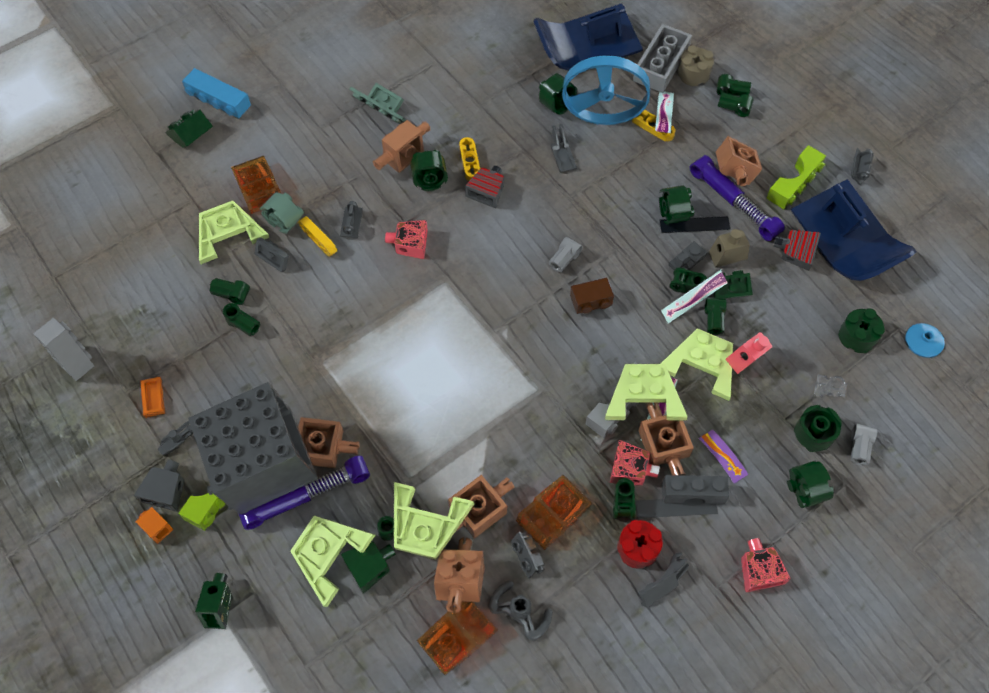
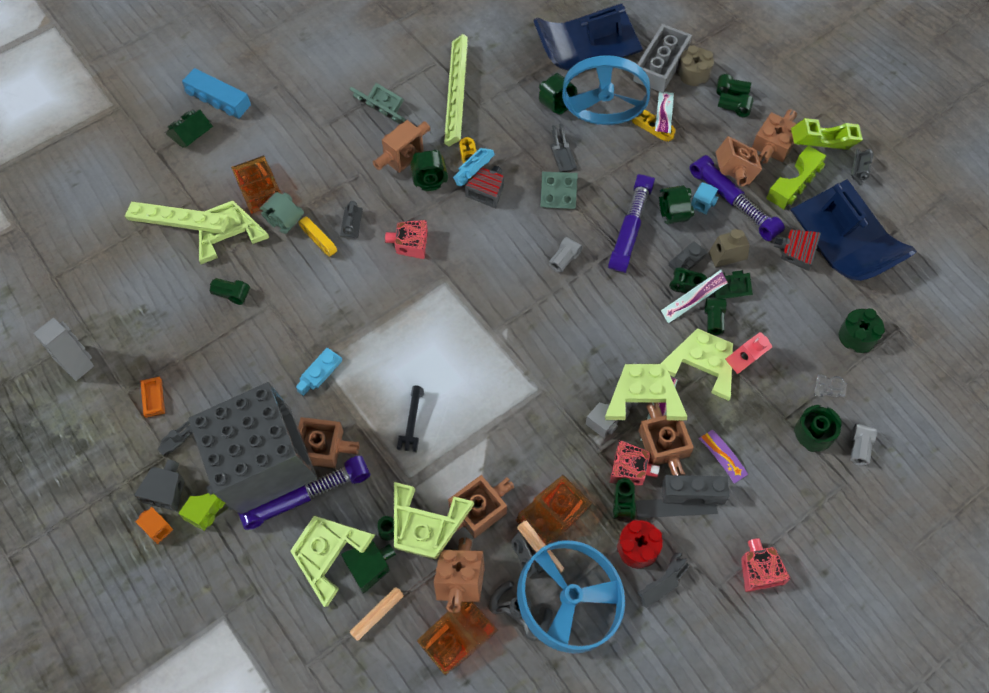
(177, 217): none -> yellowish green plate
(214, 603): dark green torso -> none
(241, 320): dark green piece -> none
(271, 254): dark grey hinge -> none
(318, 371): none -> medium azure hinge
(376, 614): none -> light nougat axle
(416, 393): none -> black hinge
(456, 91): none -> yellowish green plate
(473, 165): none -> medium azure hinge
(536, 542): none -> light nougat axle
(559, 190): none -> sand green bracket
(571, 595): none -> dark azure piece
(591, 296): reddish brown brick -> none
(631, 223): none -> dark purple piece
(697, 224): black sticker -> none
(704, 198): none -> medium azure brick
(775, 137): none -> nougat brick
(810, 484): dark green brick -> none
(840, 137): none -> lime arch
(921, 345): dark azure dish -> none

